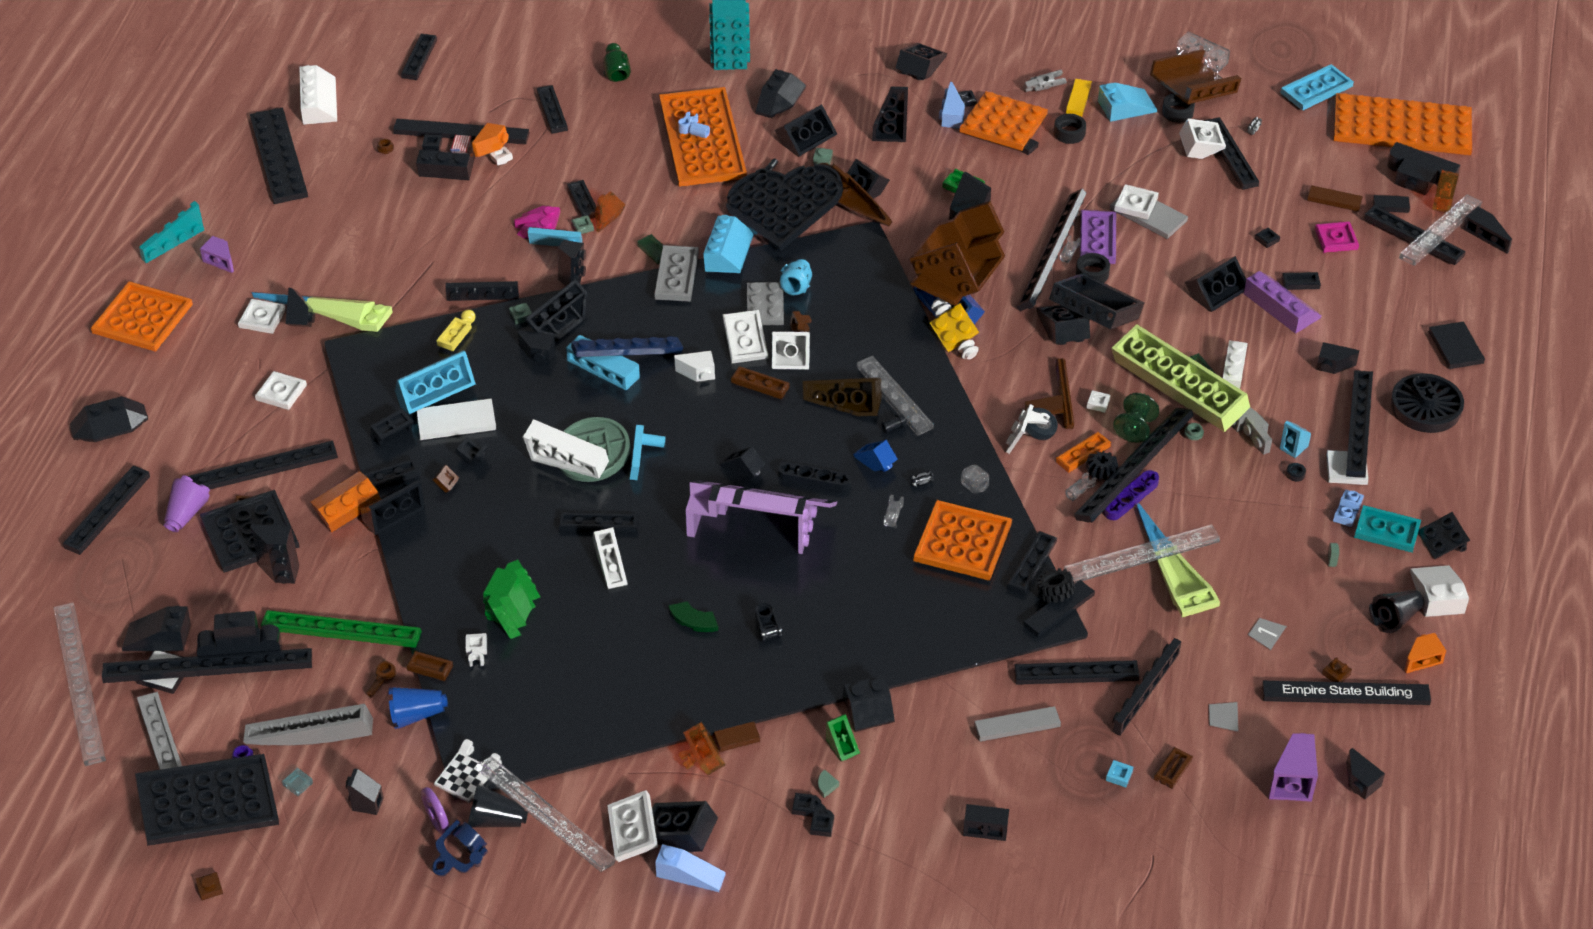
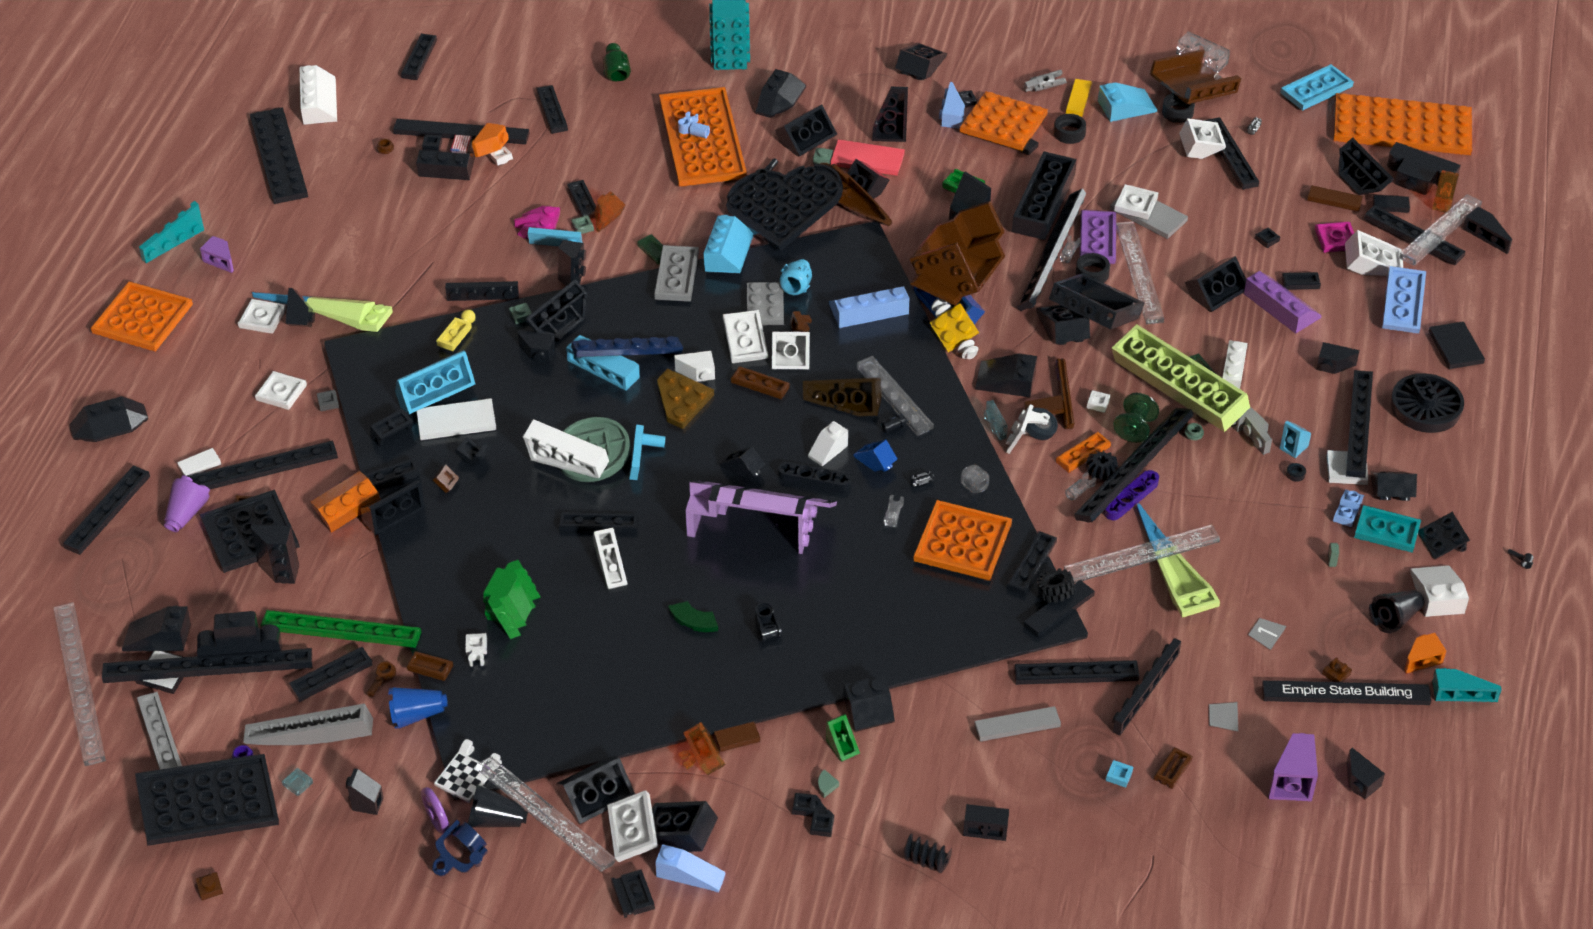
(199, 462): none -> white tile
(327, 400): none -> dark grey plate
(330, 674): none -> black plate
(594, 788): none -> black slope
(633, 893): none -> black plate
(682, 397): none -> pearl gold plate
(829, 443): none -> white slope
(870, 307): none -> light blue slope
(881, 158): none -> coral tile
(926, 854): none -> black piece
(996, 420): none -> clear light blue plate
(1008, 375): none -> black slope
(1044, 195): none -> black brick
(1139, 272): none -> clear tile
(1361, 169): none -> black wedge
(1371, 255): none -> white slope
(1394, 485): none -> black slope
(1404, 299): none -> light blue hinge
(1461, 686): none -> teal slope
(1526, 559): none -> black hand

